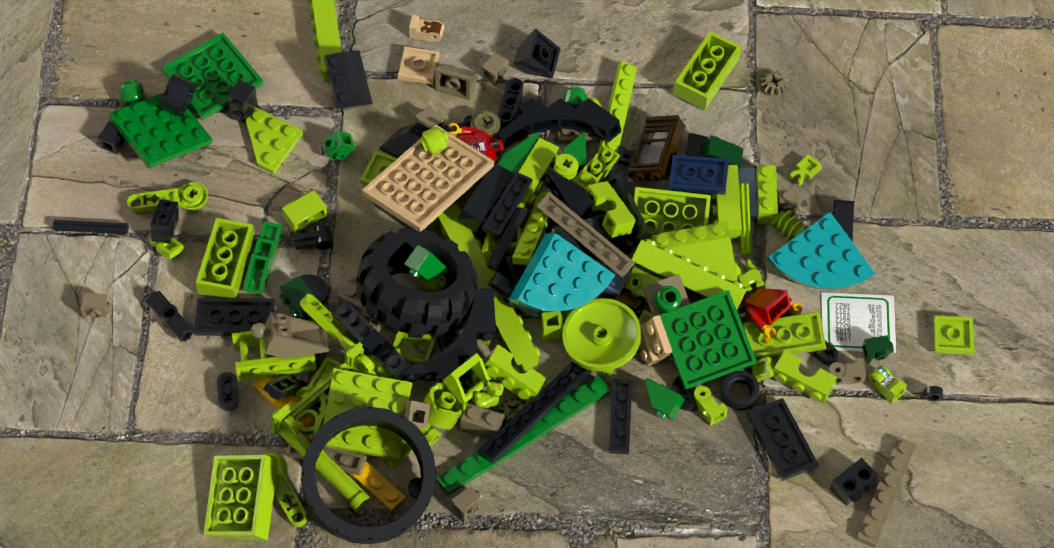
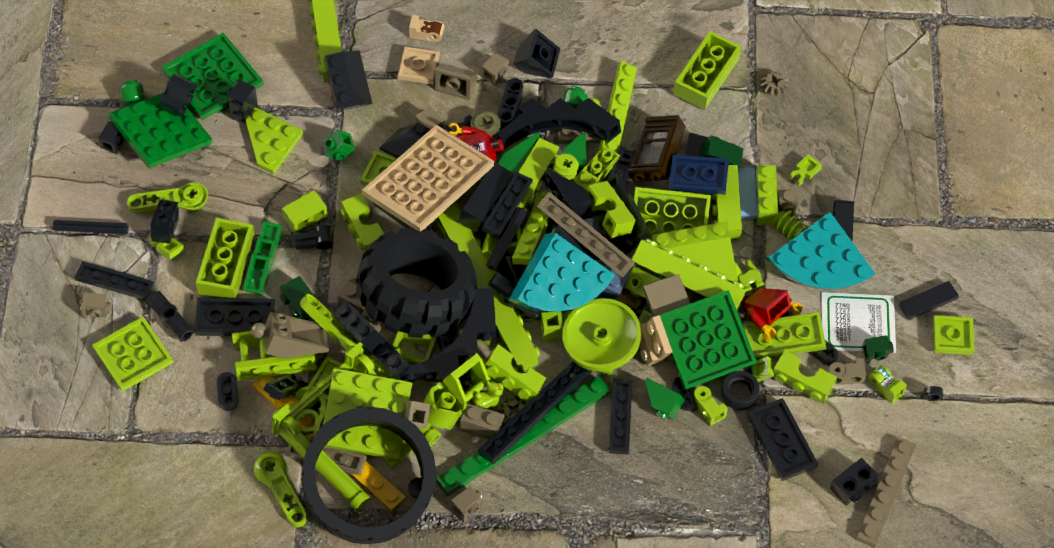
(114, 280): none -> black plate
(132, 354): none -> lime plate
(241, 497): lime slope -> none
(316, 286): black tile -> none
(355, 211): none -> lime arch
(425, 264): green slope -> none
(432, 285): lime head -> none
(434, 140): lime head -> none
(670, 293): green head -> none
(745, 238): lime axle -> none
(928, 300): none -> black tile

